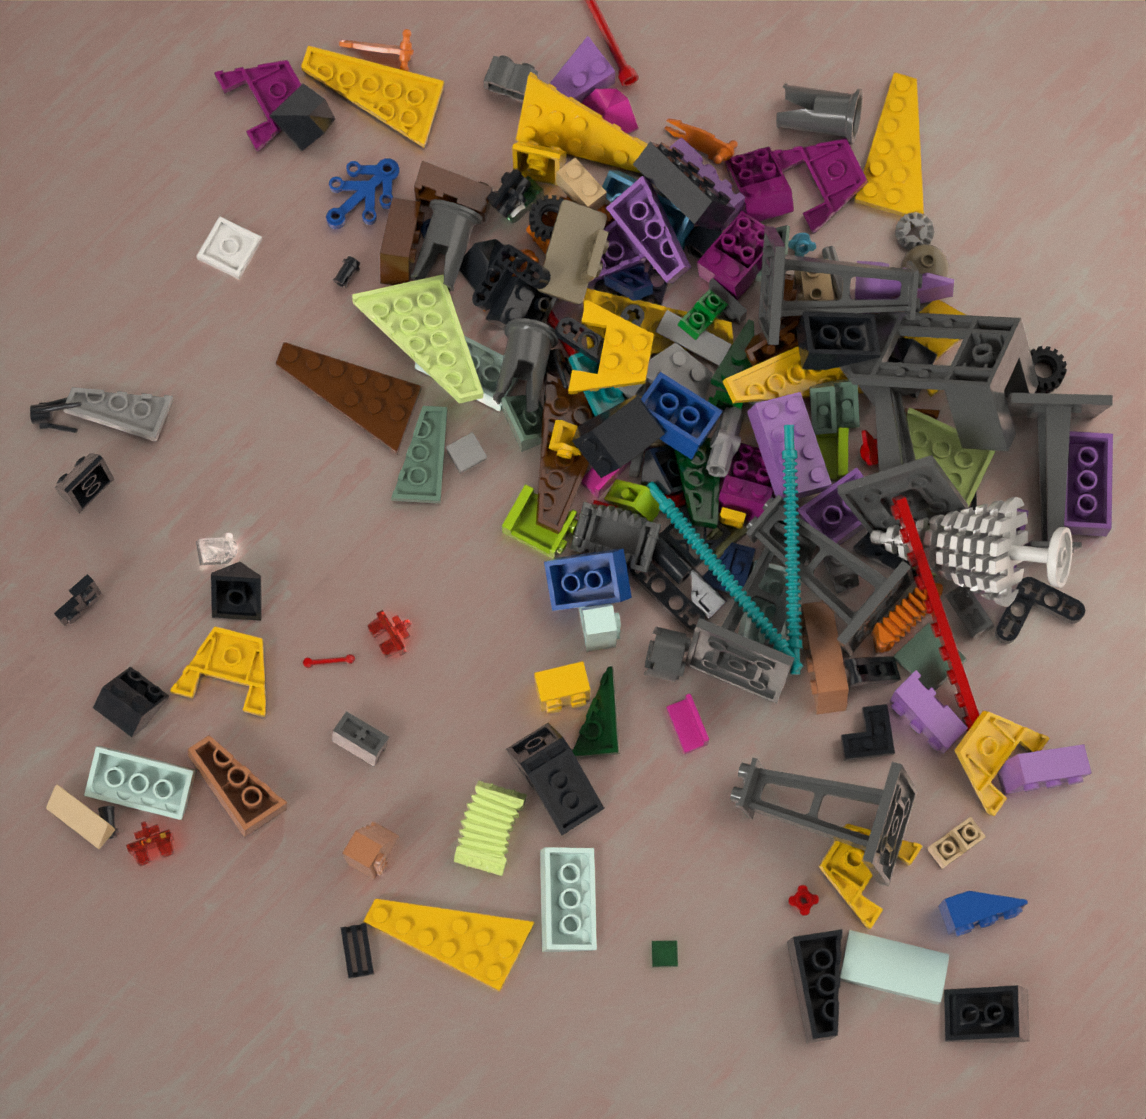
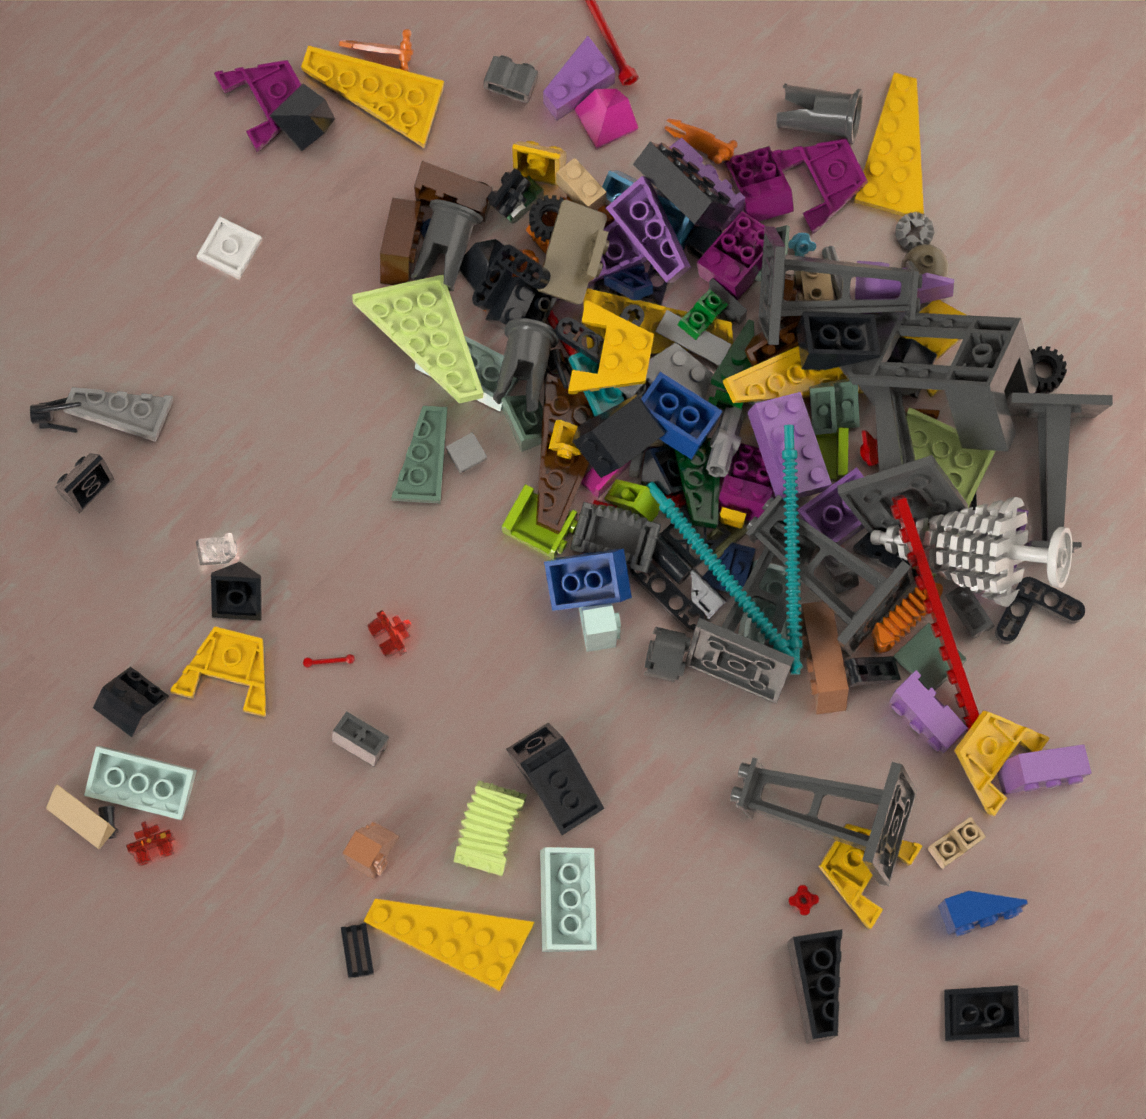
(83, 594): black plate -> none
(237, 789): nougat wedge -> none
(347, 271): black pin -> none
(362, 395): reddish brown wing -> none
(364, 189): blue plant -> none
(562, 687): yellow brick -> none
(568, 124): yellow wing -> none
(600, 731): dark green wing -> none
(664, 954): clear green tile -> none
(688, 724): dark pink panel -> none
(876, 739): black plate -> none
(894, 967): light aqua slope -> none
(1089, 484): medium lavender brick -> none

